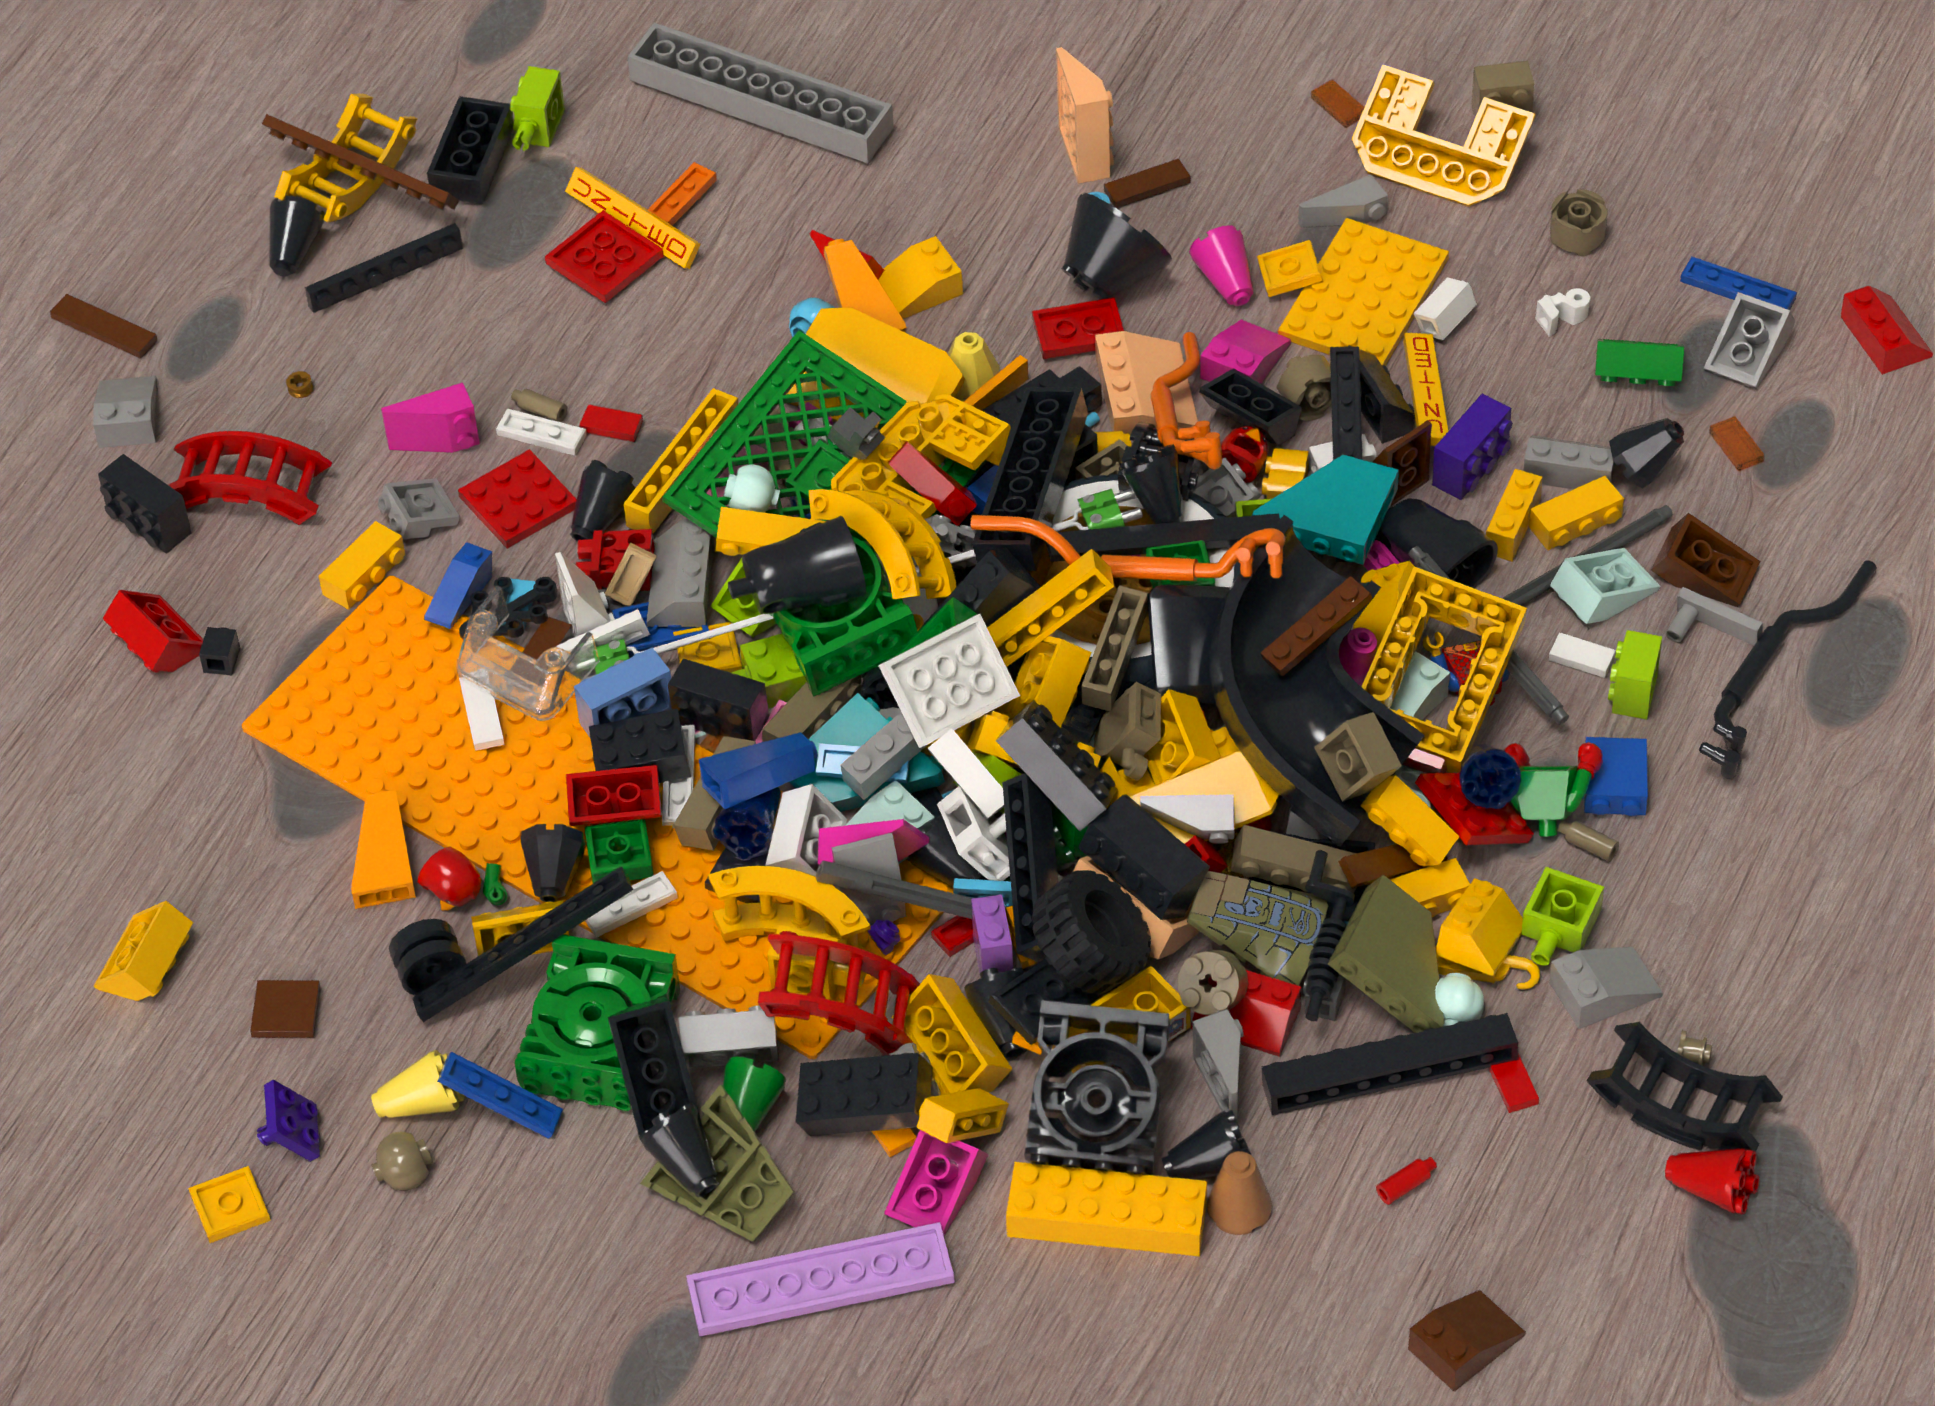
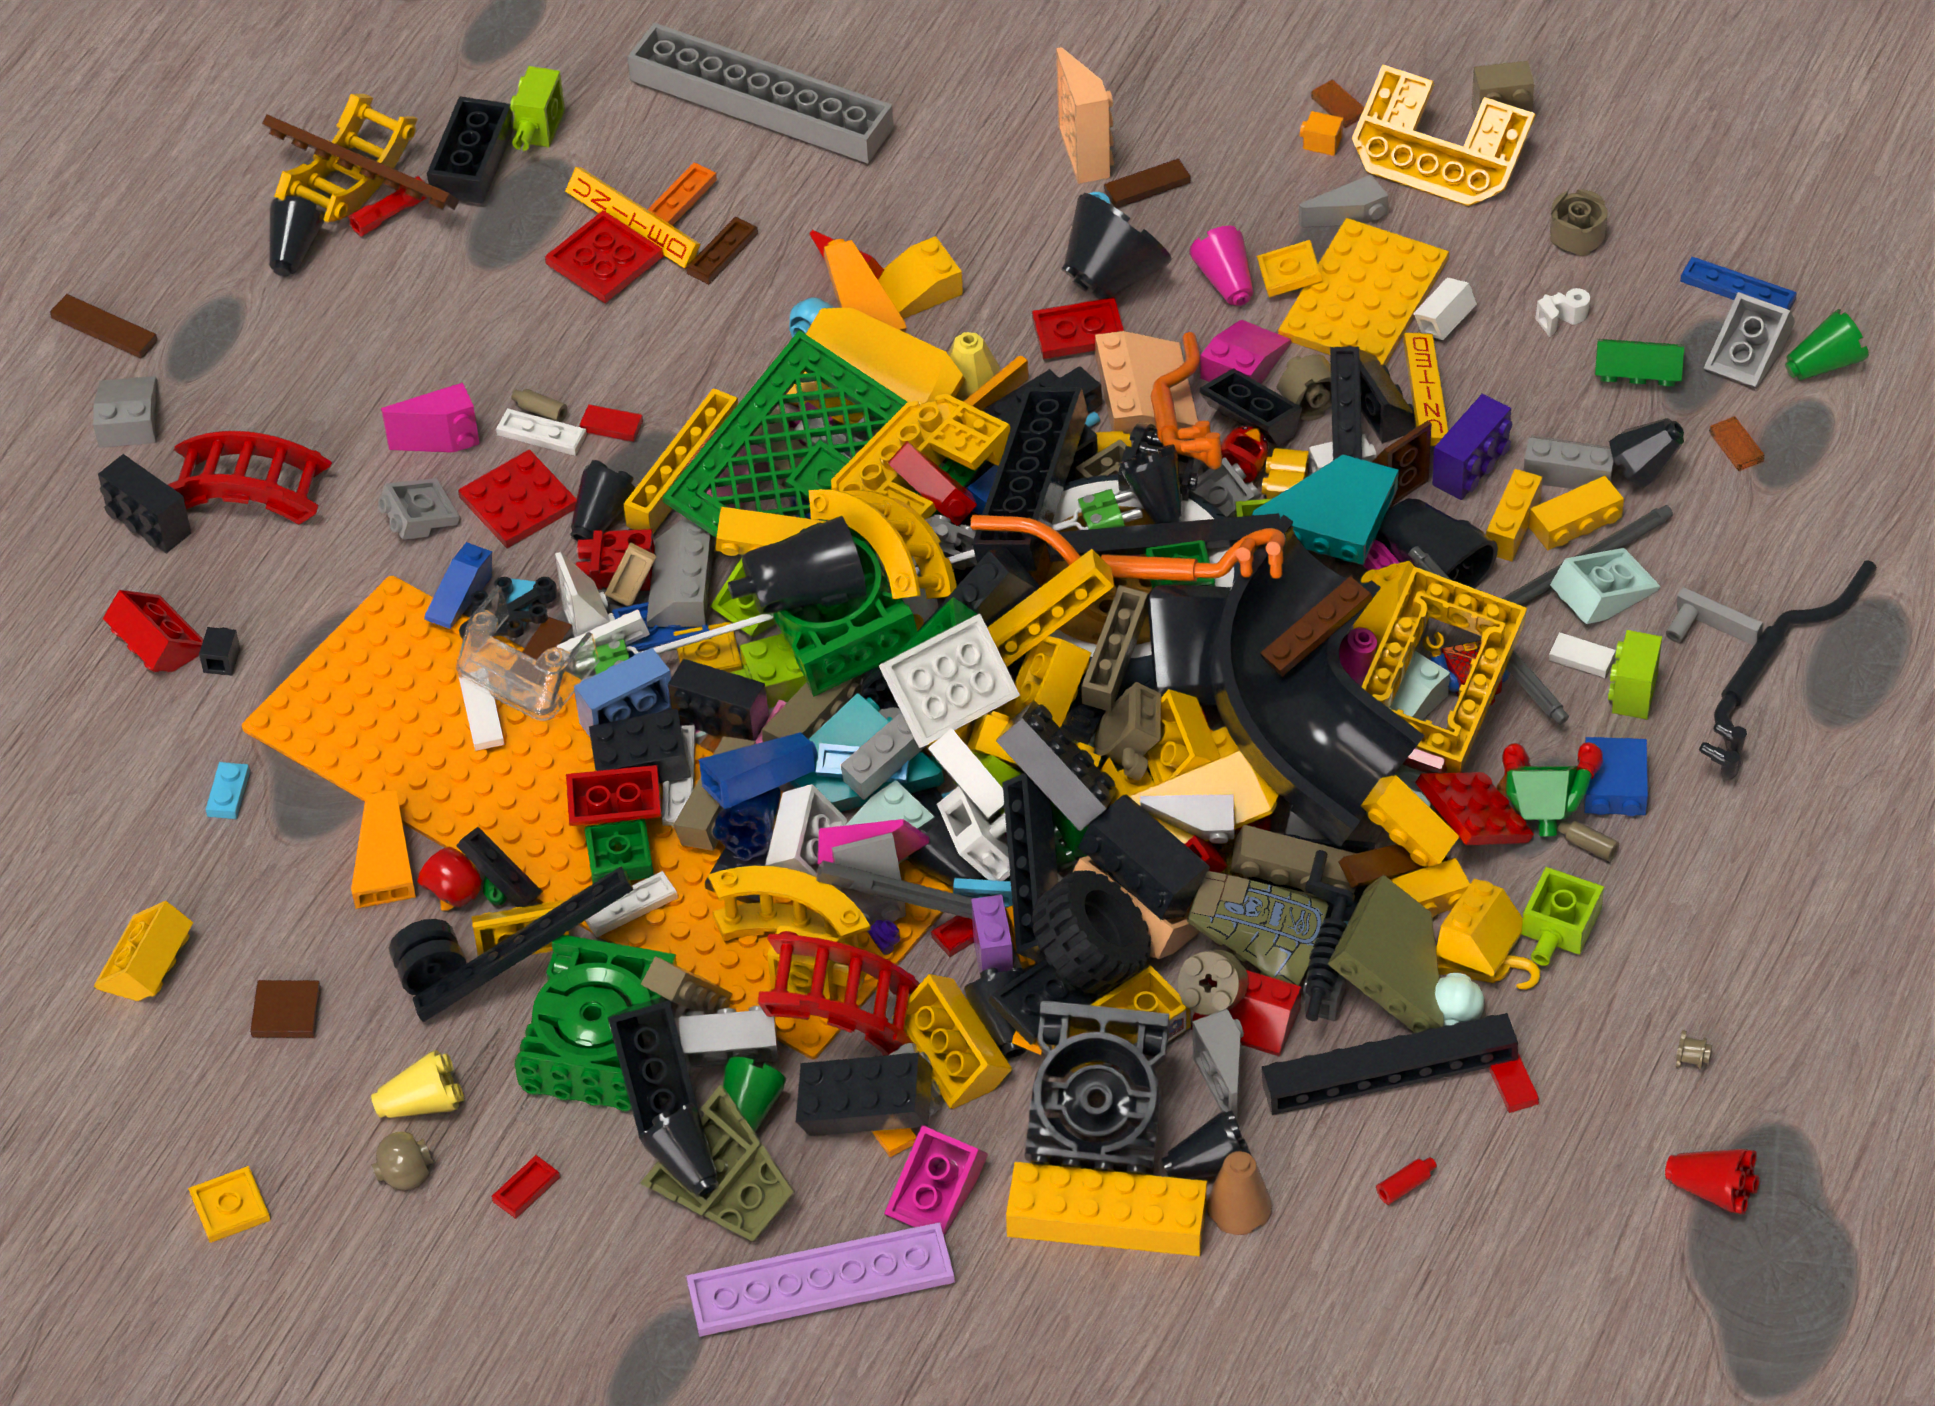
(227, 790): none -> medium azure plate
(290, 1121): dark purple plate -> none
(299, 377): pearl gold bush -> none
(362, 565): yellow brick -> none
(373, 215): none -> red axle
(383, 268): black plate -> none
(499, 868): none -> black plate
(500, 1095): blue tile -> none
(525, 1186): none -> red tile
(552, 858): black cone -> none
(685, 987): none -> dark tan brick
(722, 250): none -> reddish brown tile
(751, 489): light aqua plant -> none
(855, 434): dark grey brick -> none
(962, 1115): yellow brick -> none
(1322, 133): none -> light orange brick
(1357, 756): dark tan brick -> none
(1463, 1338): reddish brown slope -> none
(1489, 777): clear blue cone -> none
(1601, 983): light grey slope -> none
(1672, 1122): black fence -> none
(1705, 562): reddish brown slope -> none
(1827, 348): none -> green cone
(1883, 329): red slope -> none

